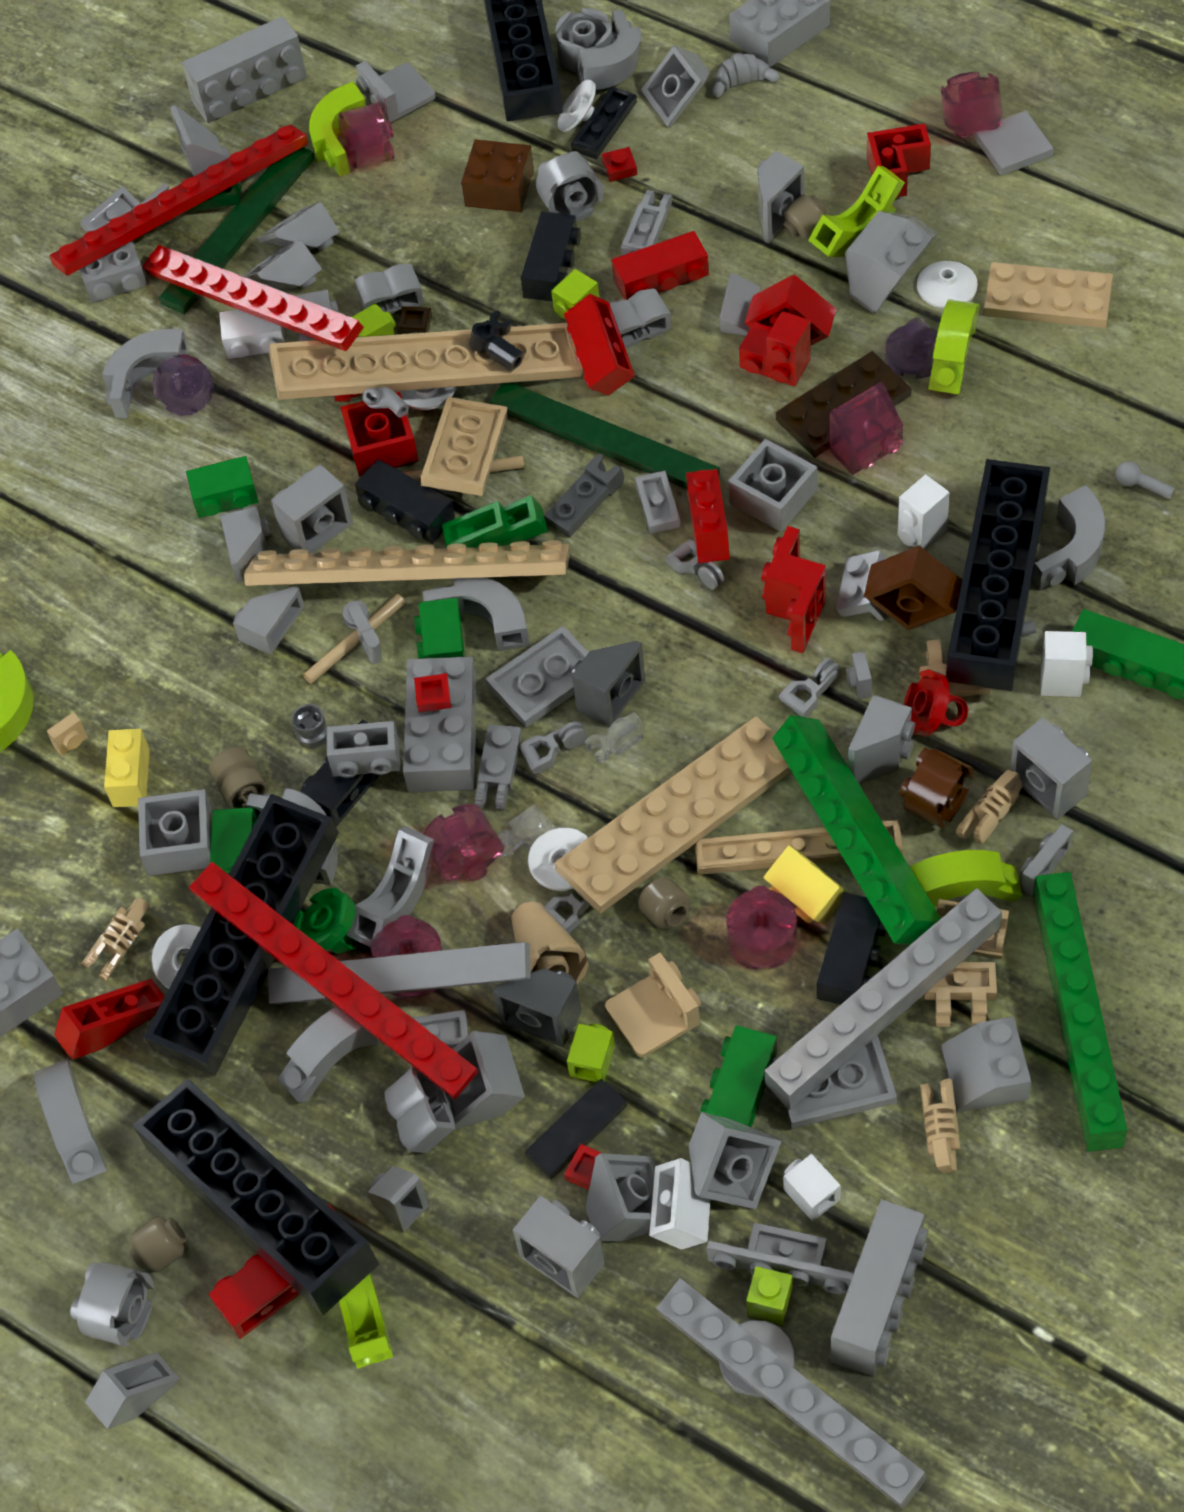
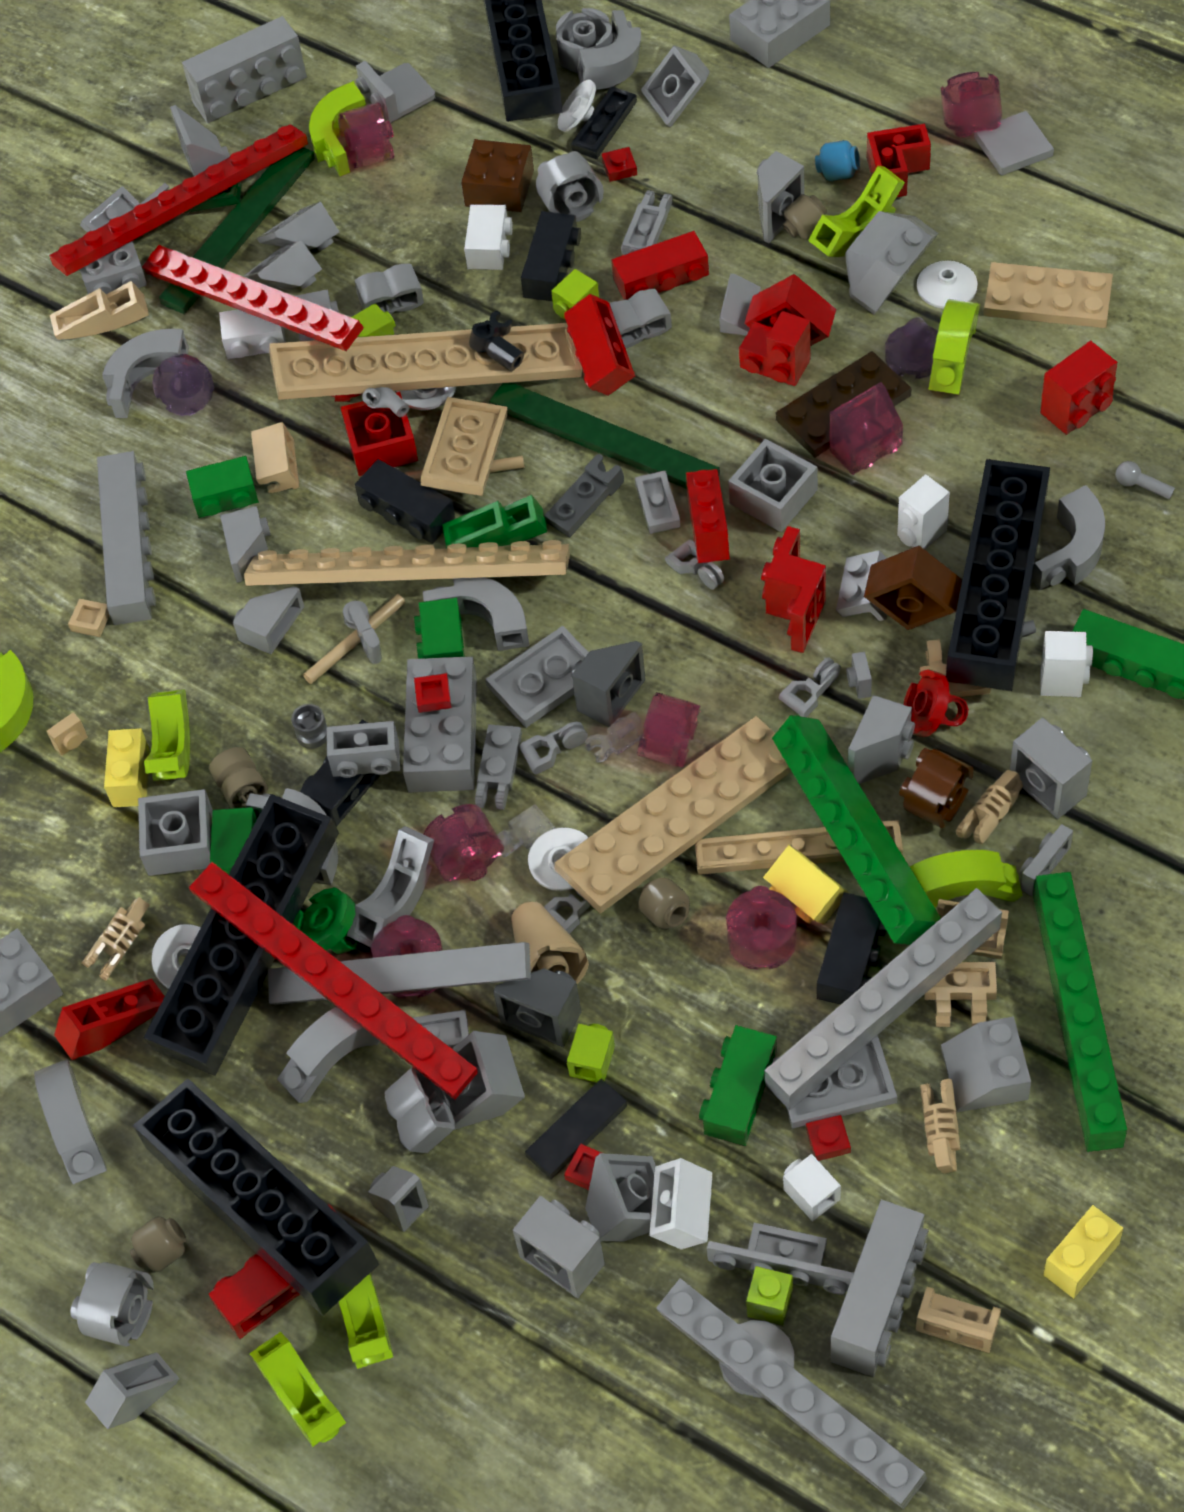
(89, 618): none -> tan plate
(100, 312): none -> tan slope
(124, 538): none -> light grey brick
(170, 735): none -> lime arch
(275, 457): none -> tan hinge
(297, 1390): none -> lime arch
(312, 510): light grey brick -> none
(414, 320): dark brown tile -> none
(487, 237): none -> white brick
(655, 1008): tan bracket -> none
(668, 730): none -> clear pink brick
(730, 1160): light grey slope -> none
(741, 70): light grey piece -> none
(828, 1138): none -> red plate
(838, 160): none -> dark azure head
(957, 1321): none -> tan hinge
(1078, 387): none -> red brick
(1083, 1251): none -> light yellow brick

